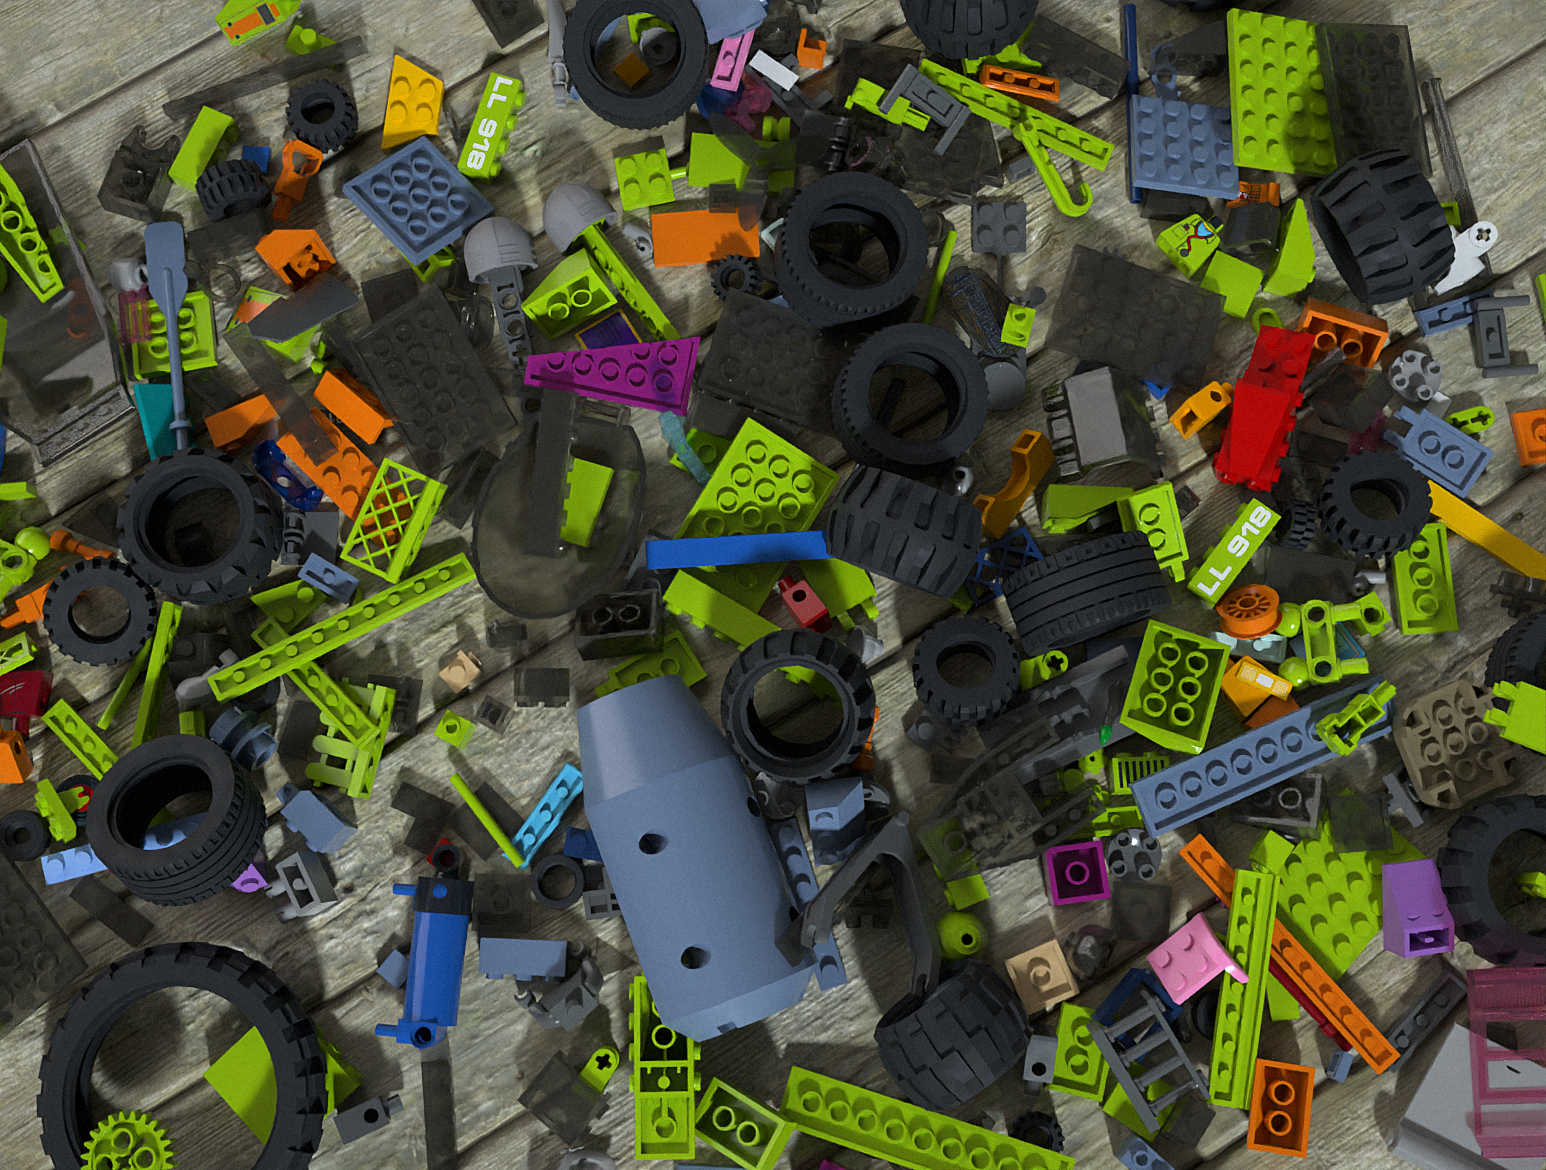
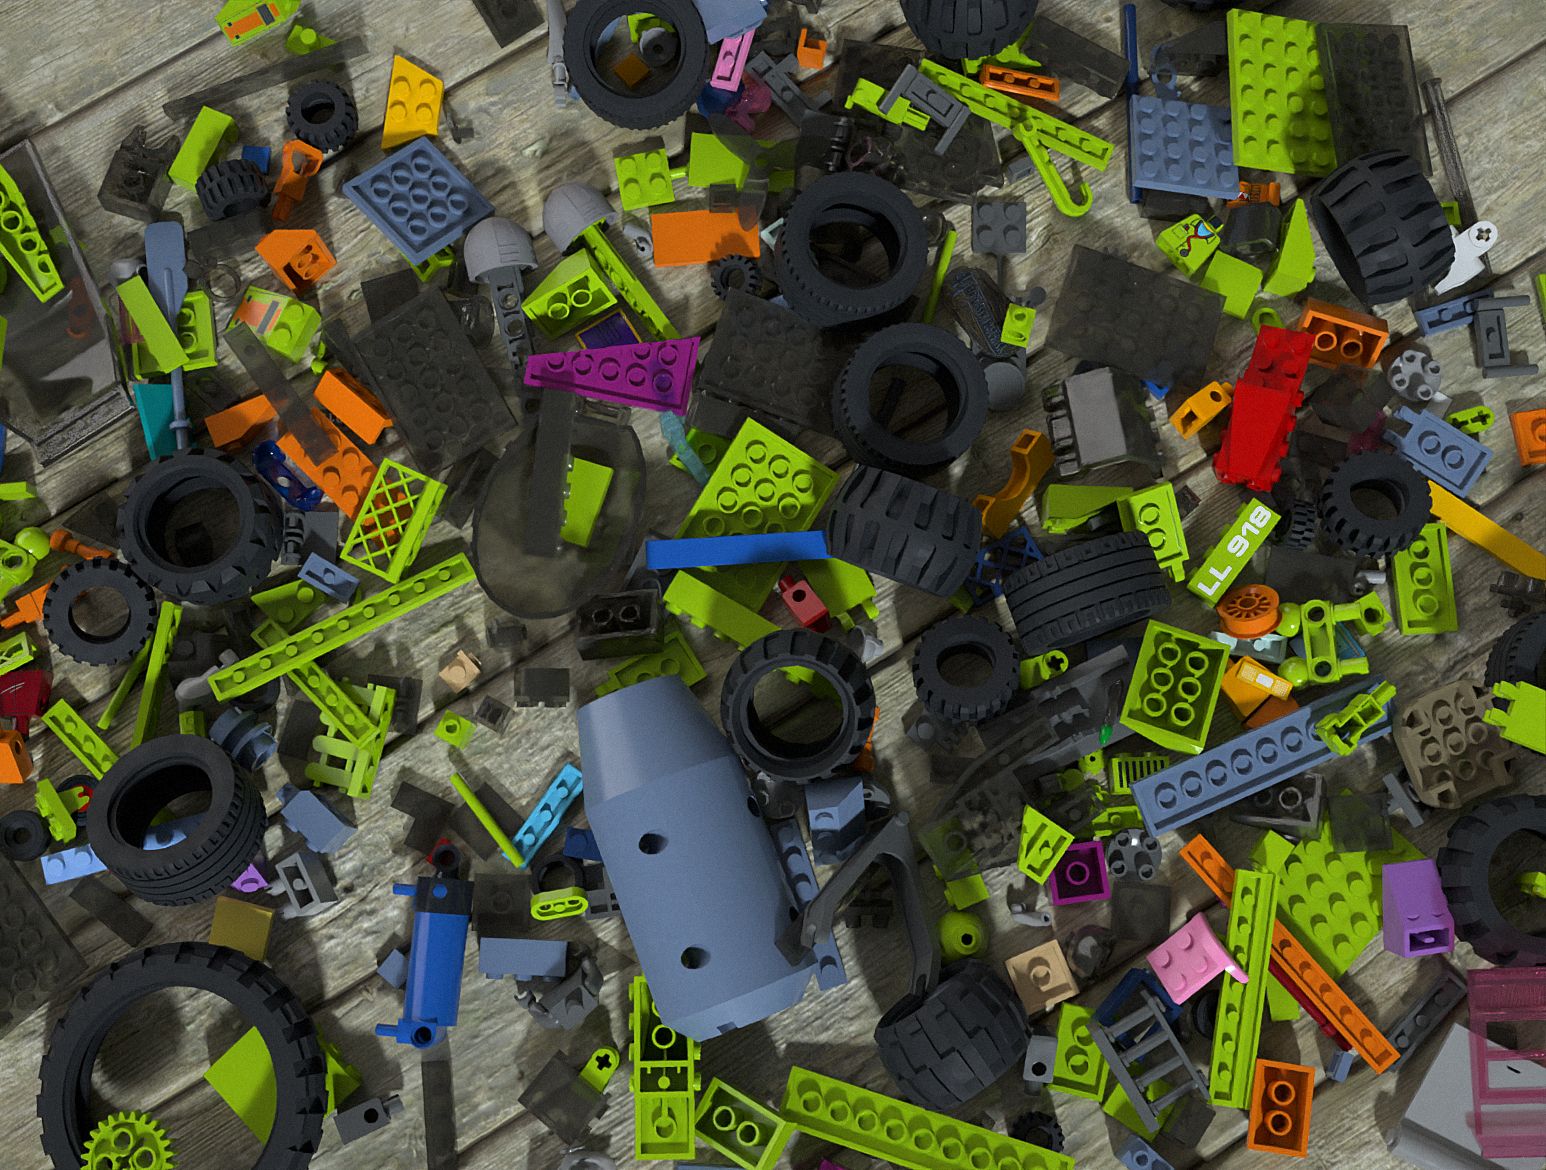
(152, 324): none -> lime tile
(242, 927): none -> light yellow tile
(307, 307): dark grey panel -> none
(491, 129): lime brick -> none
(559, 903): none -> lime plate
(773, 70): white sticker -> none
(776, 129): lime wheel -> none
(953, 486): light grey piece -> none
(1030, 918): none -> light grey arm
(1040, 845): none -> lime wing
(1323, 366): clear smoke pin -> none

